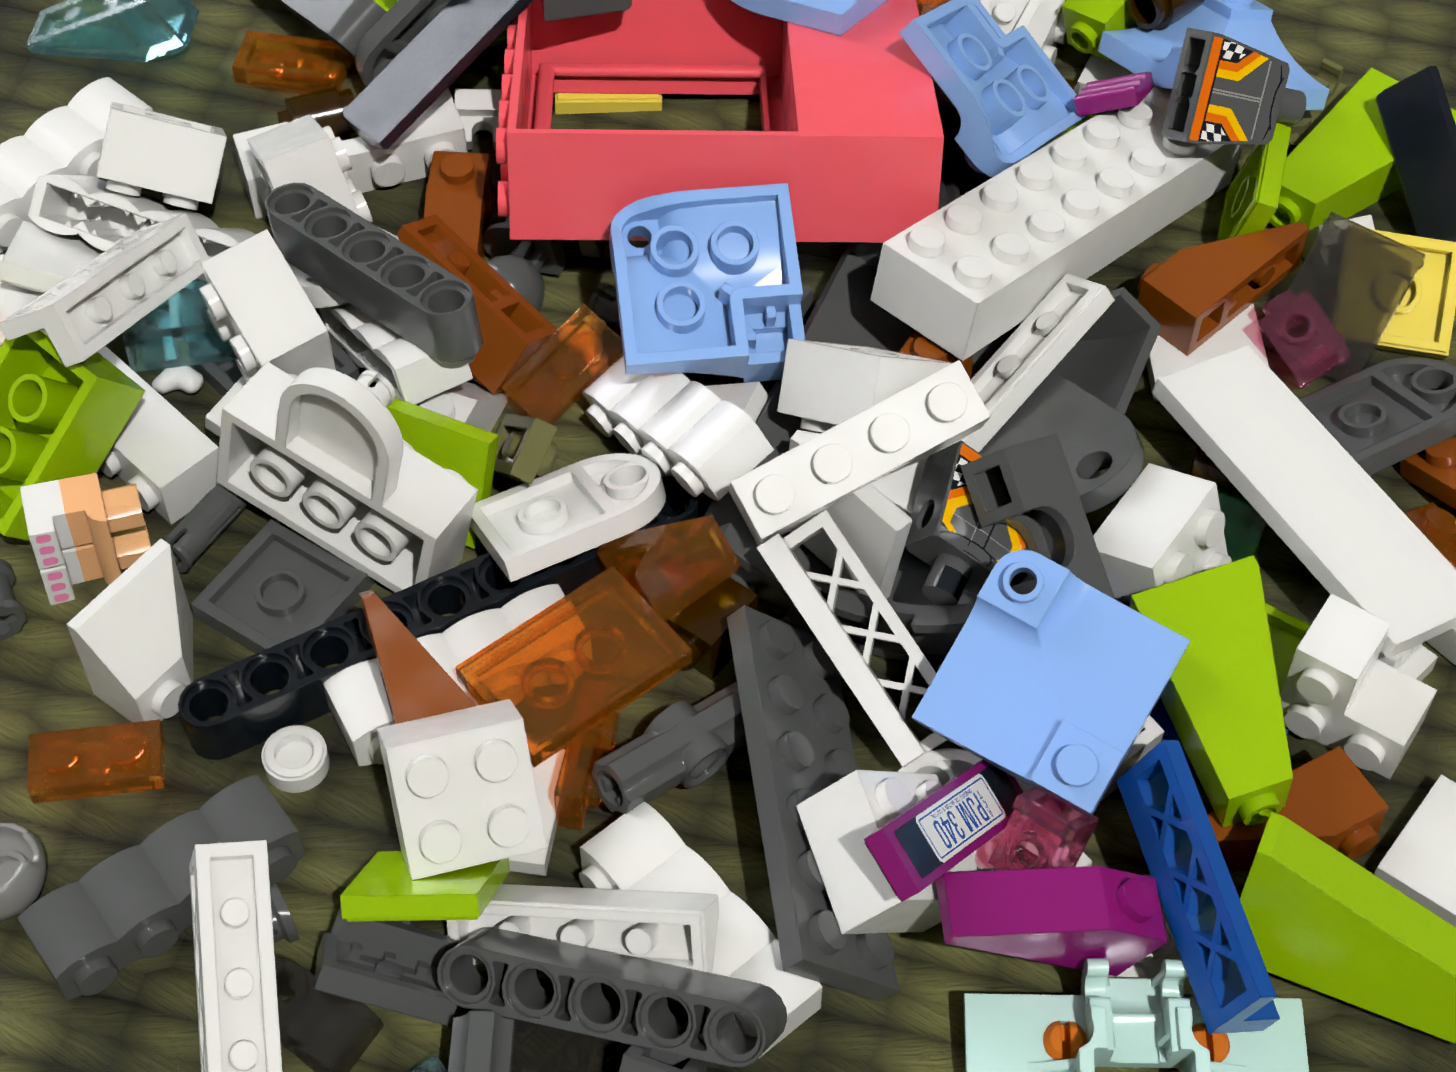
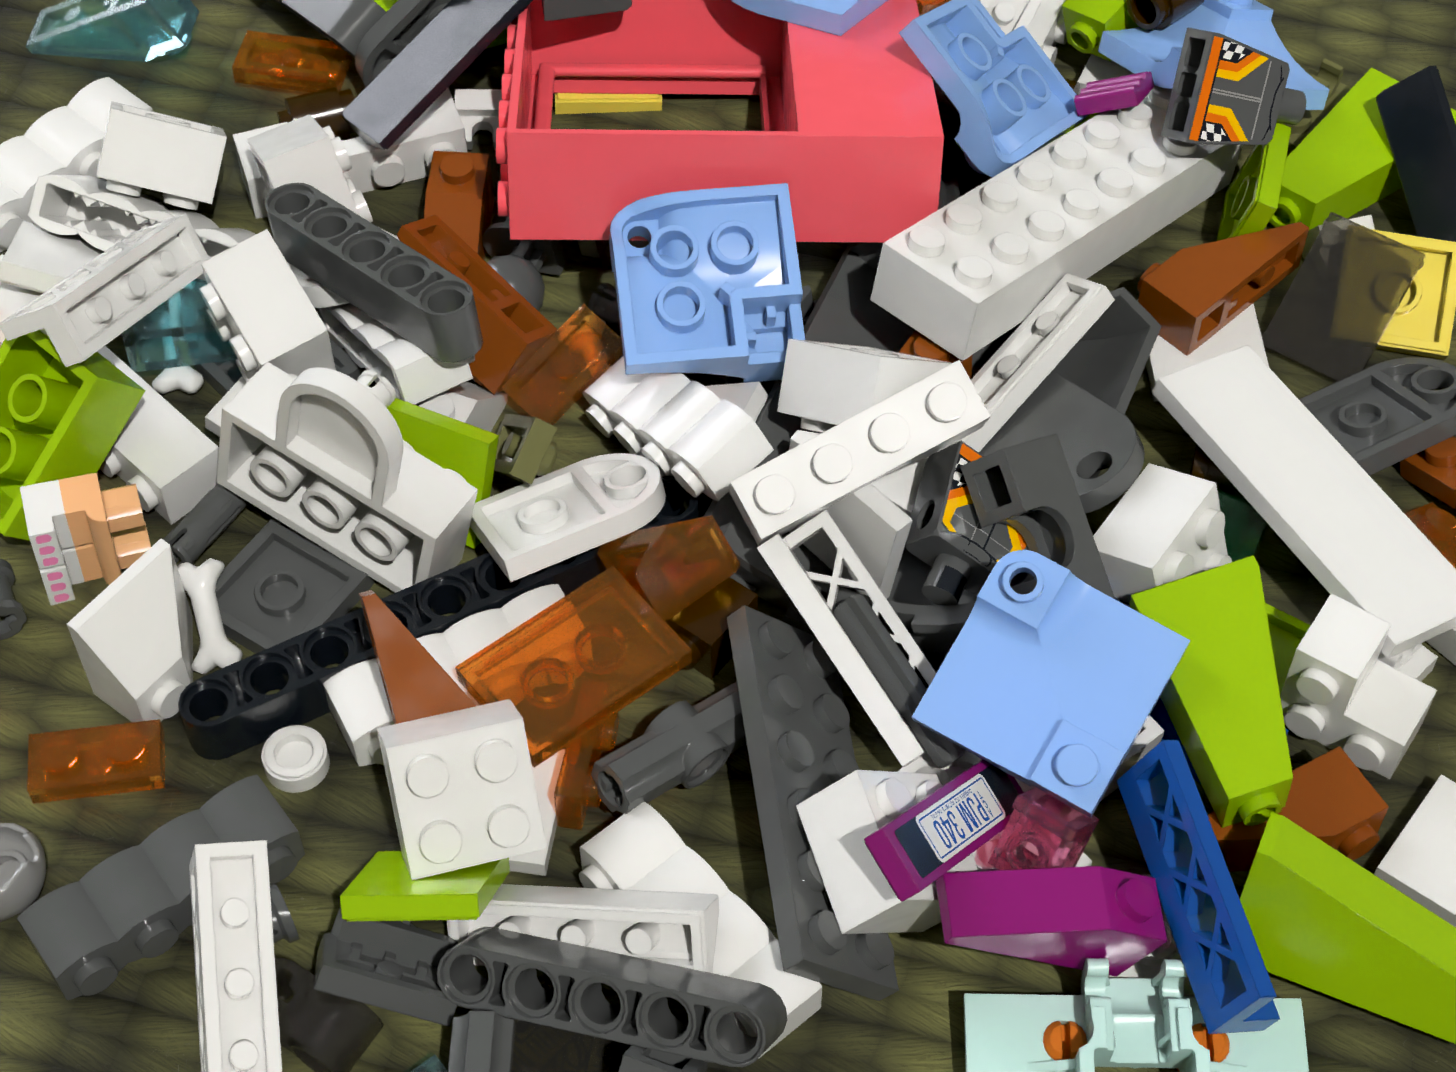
(214, 645): none -> white piece
(893, 673): none -> dark grey axle
(1305, 356): clear pink brick -> none

